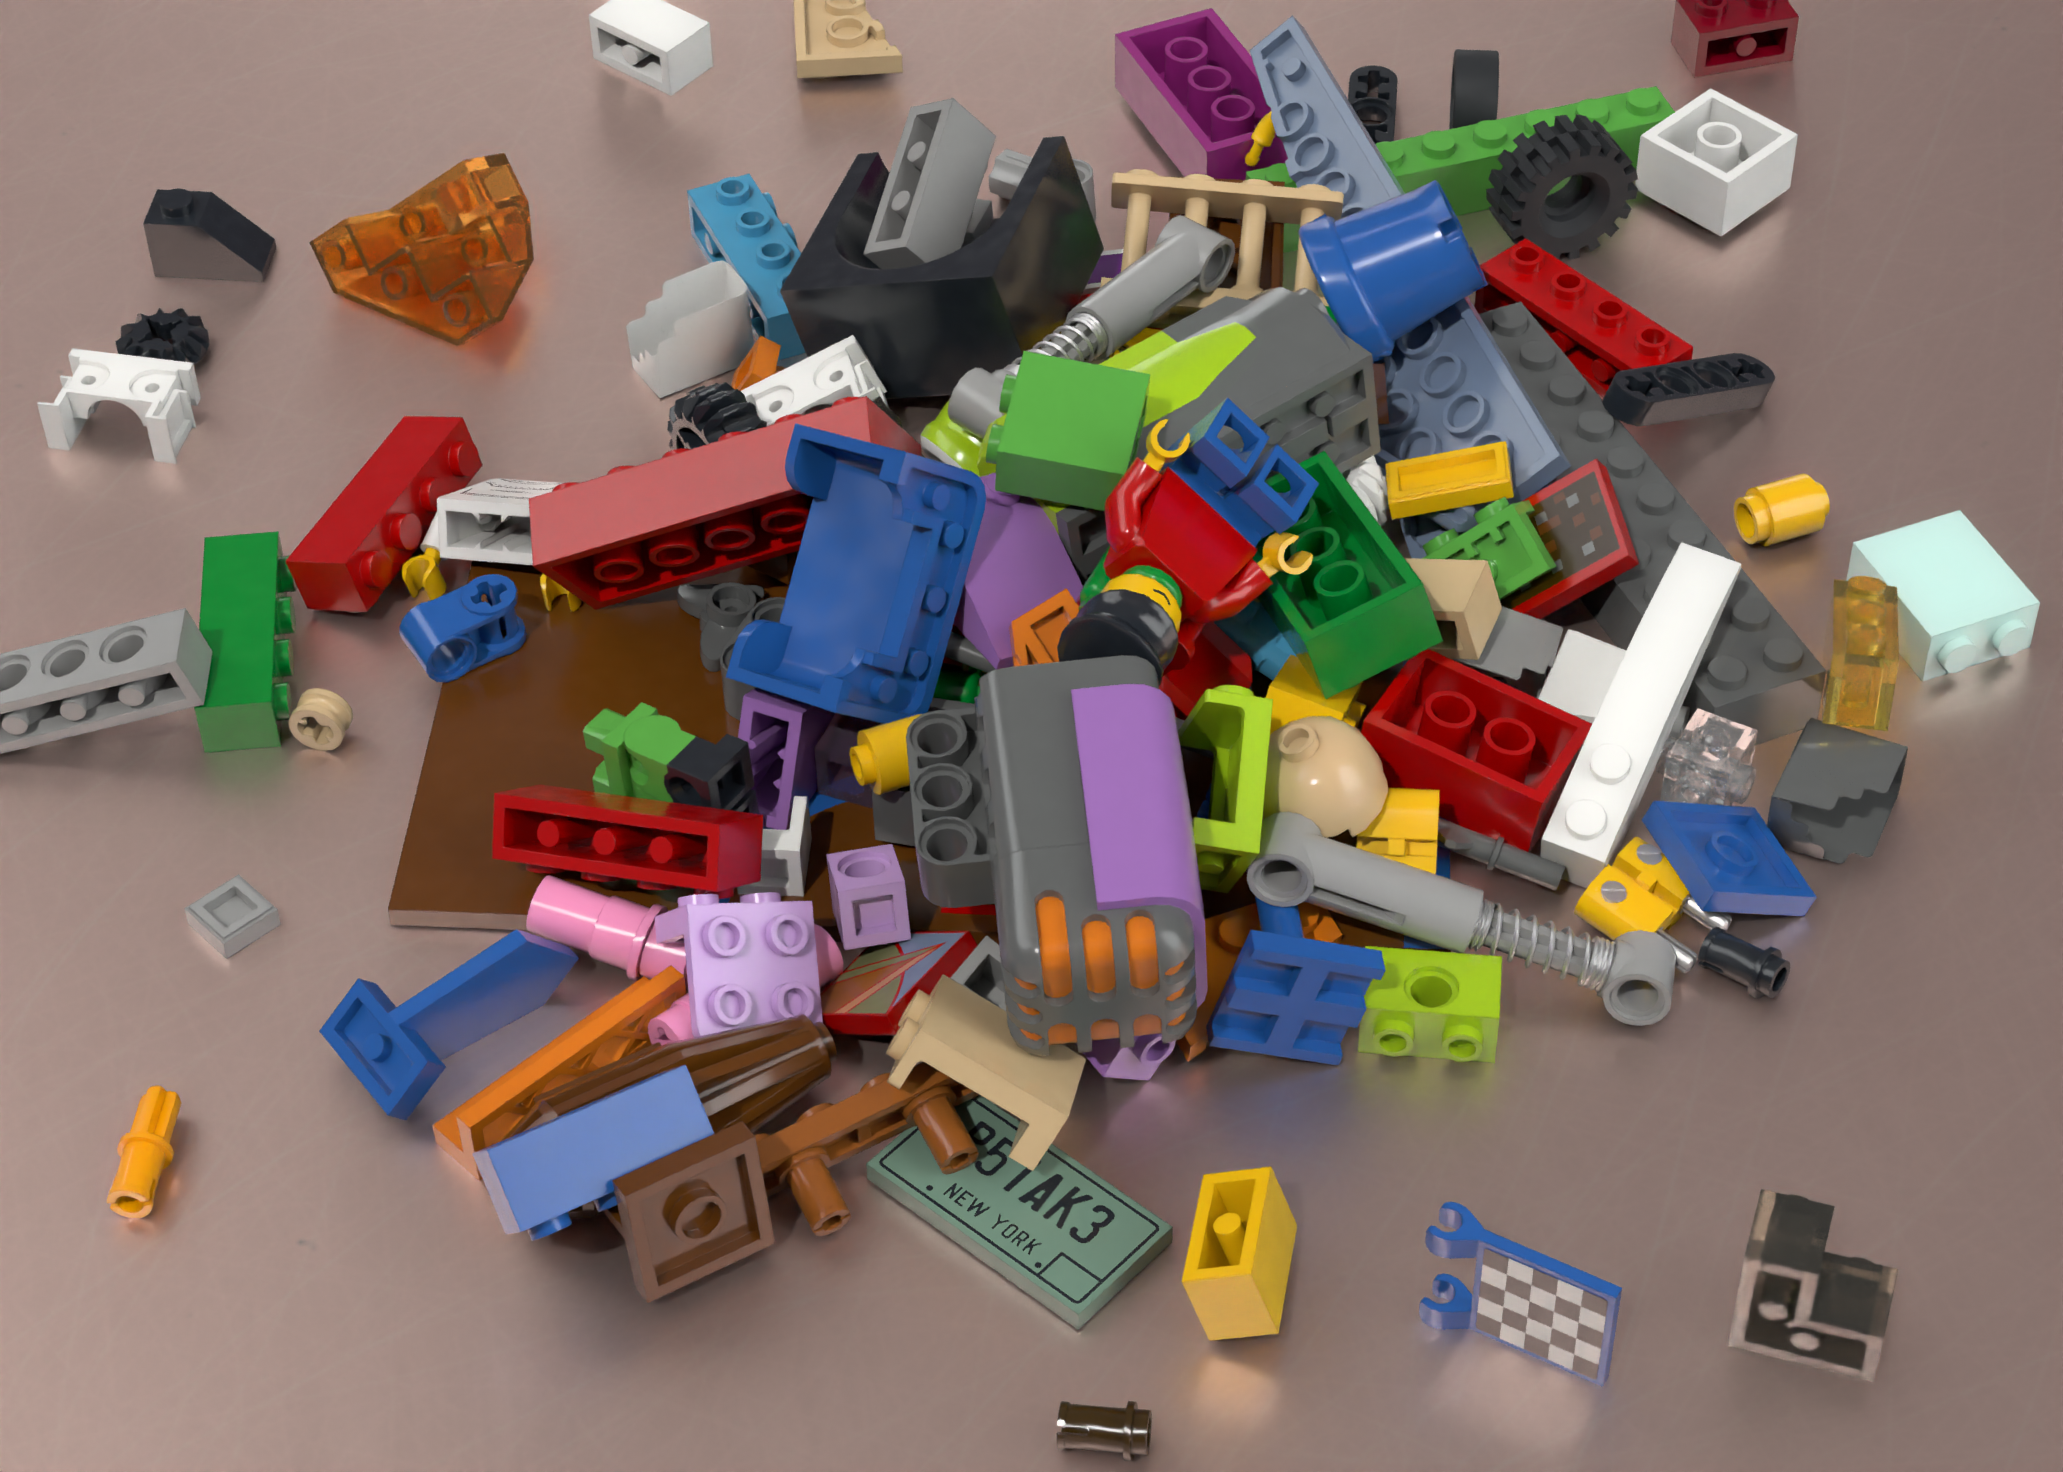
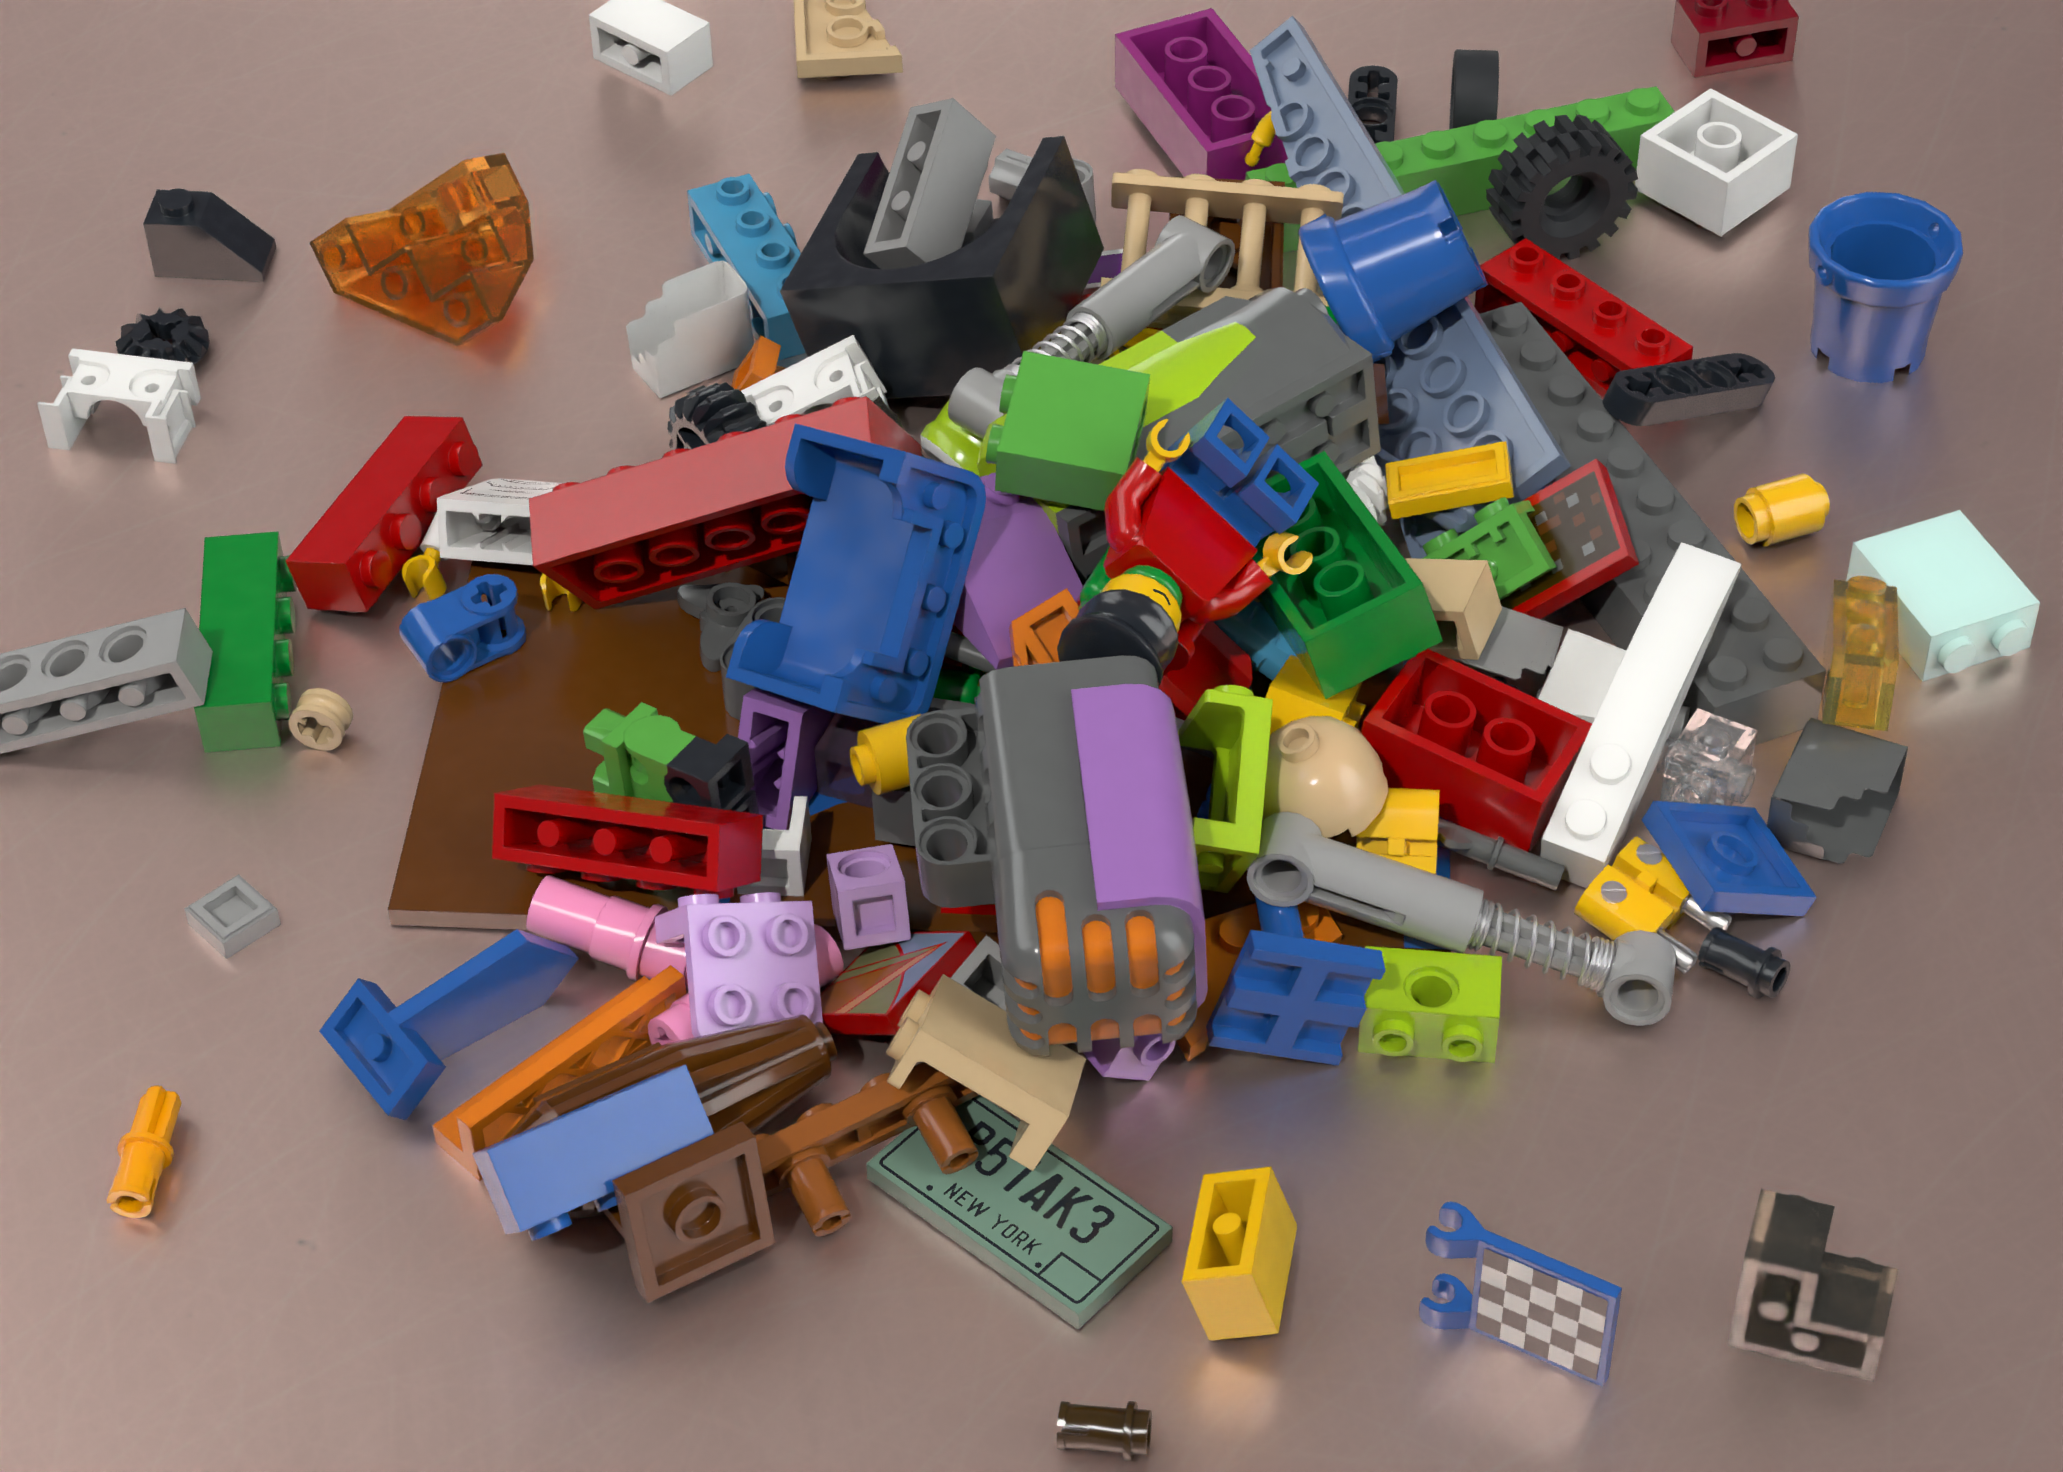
(1878, 281): none -> blue piece

